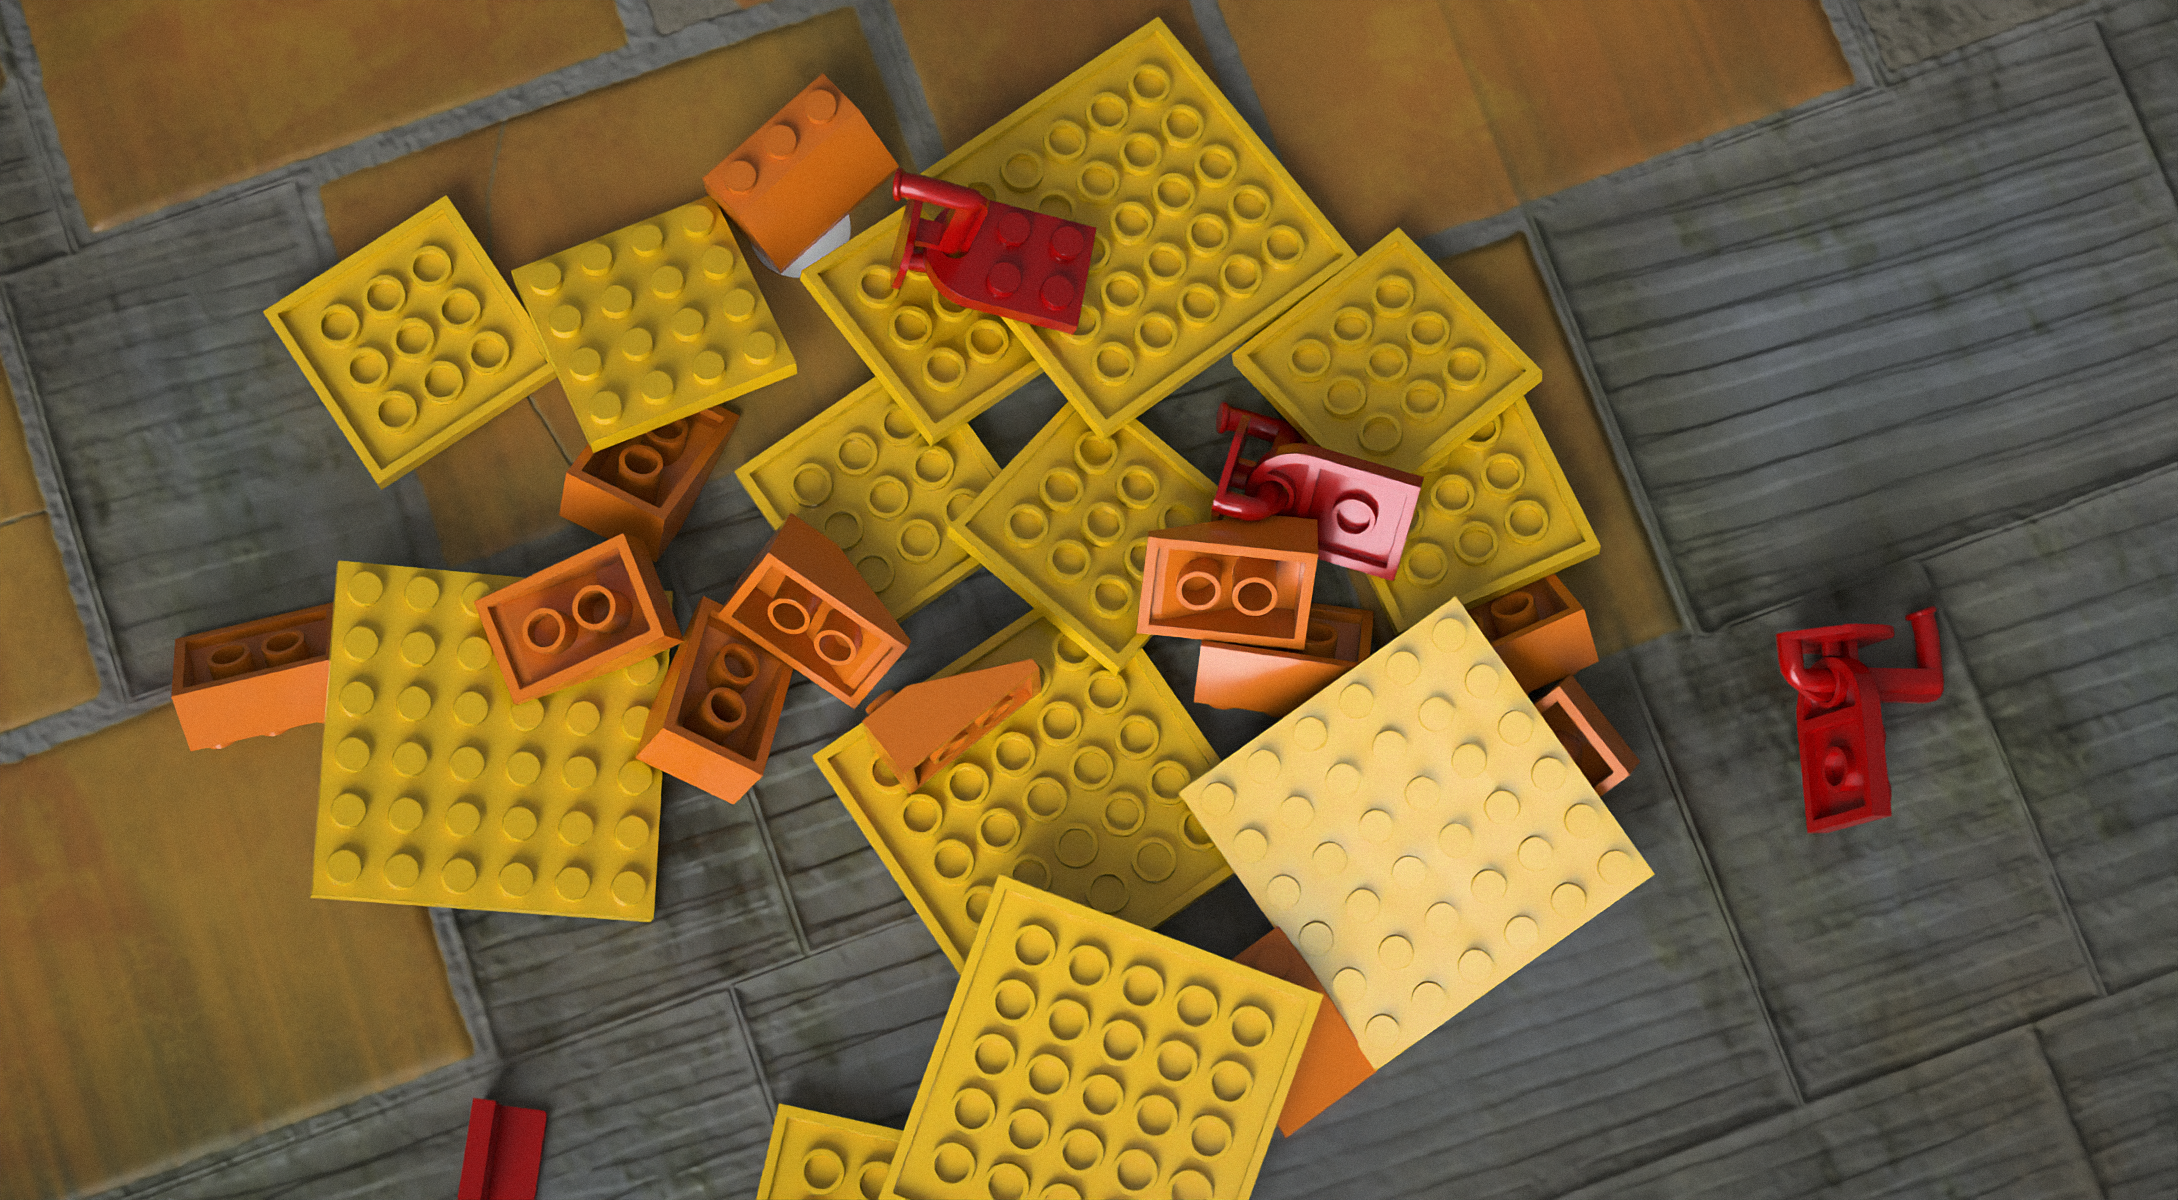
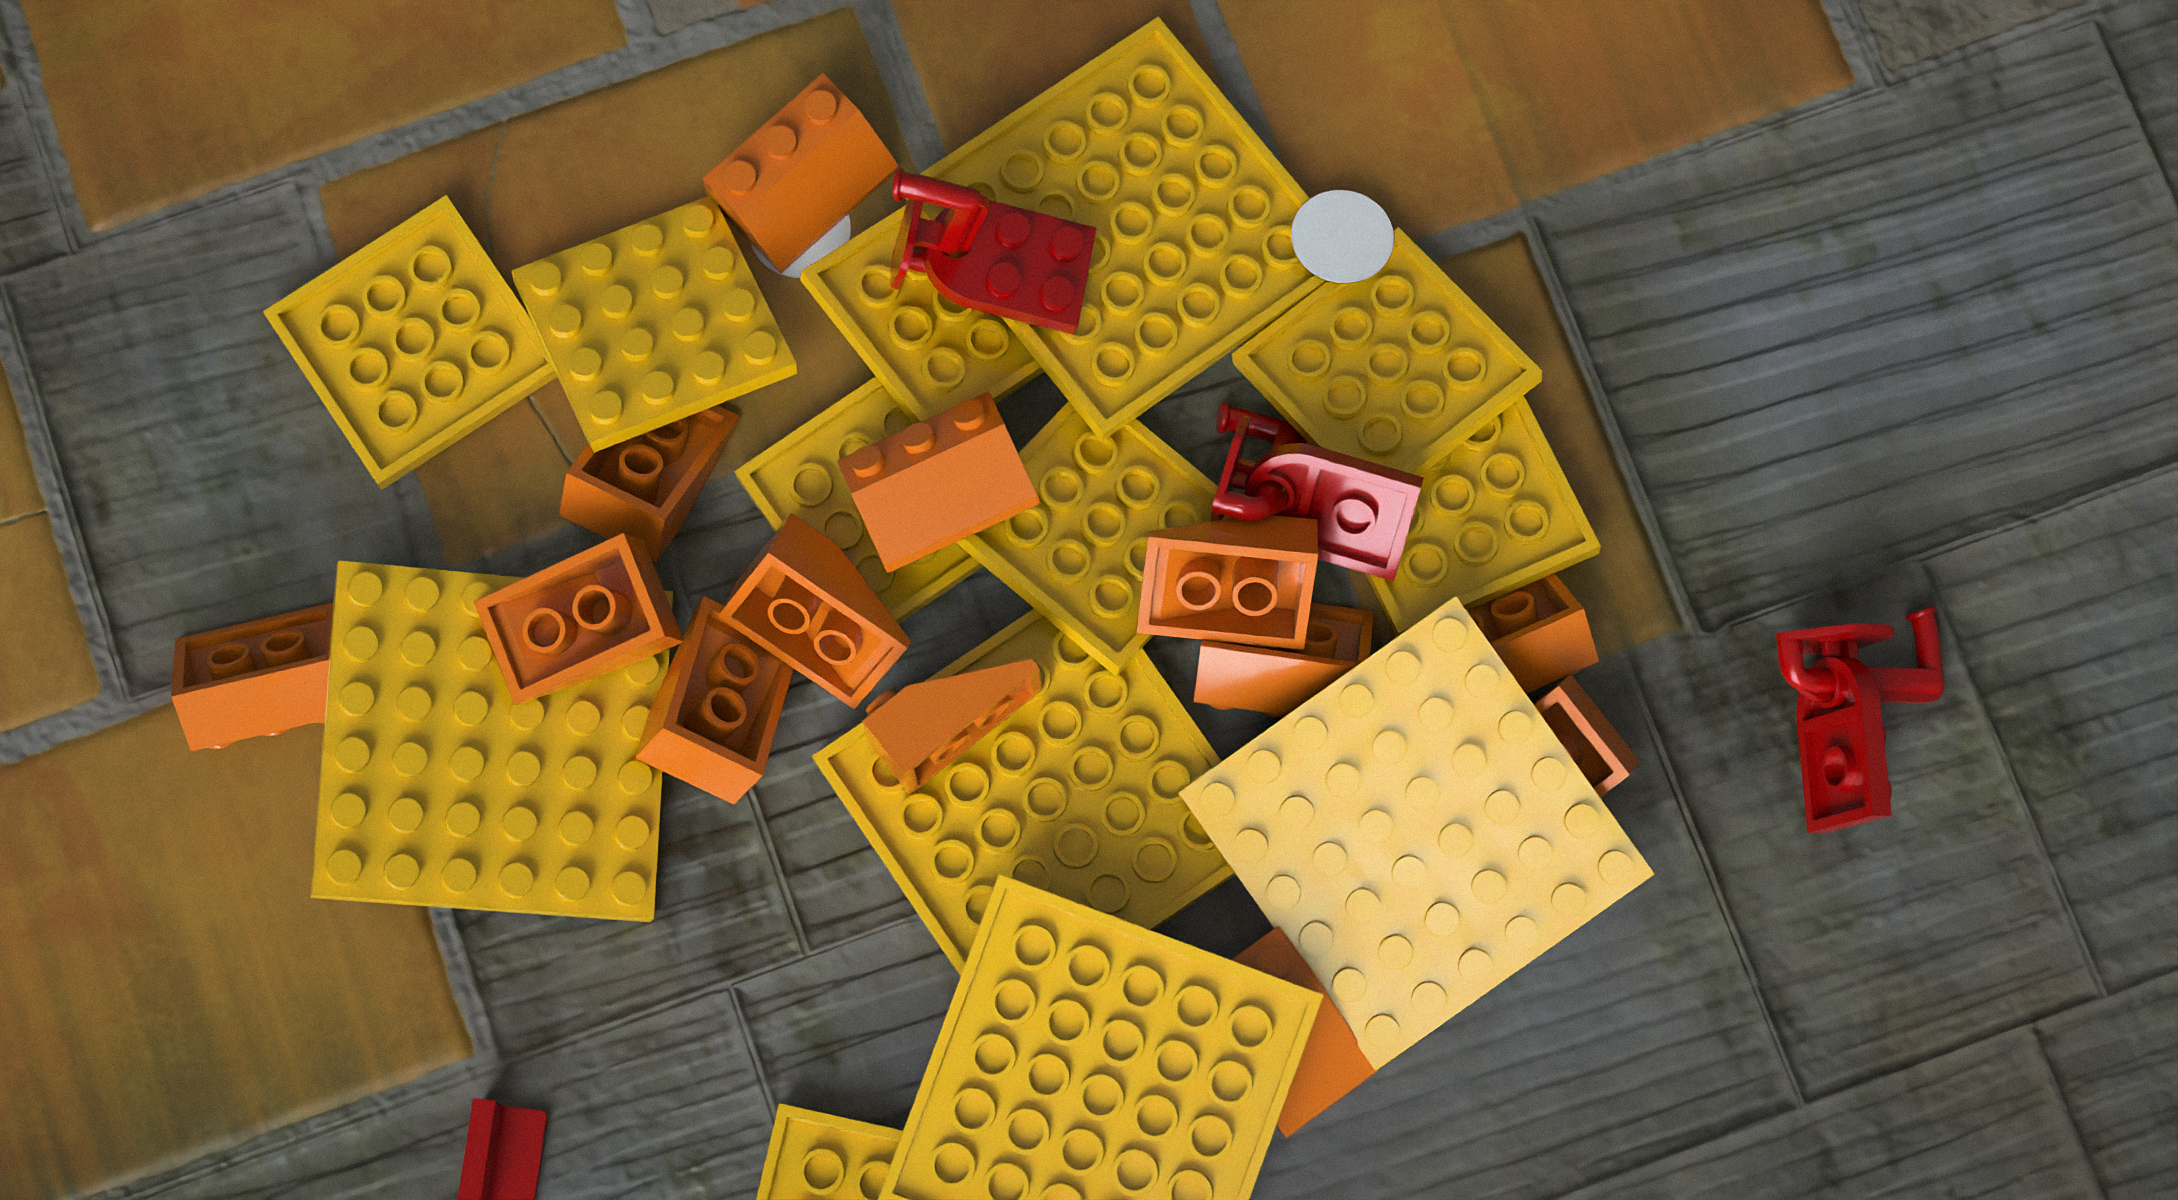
(938, 482): none -> orange slope
(1342, 236): none -> white sticker

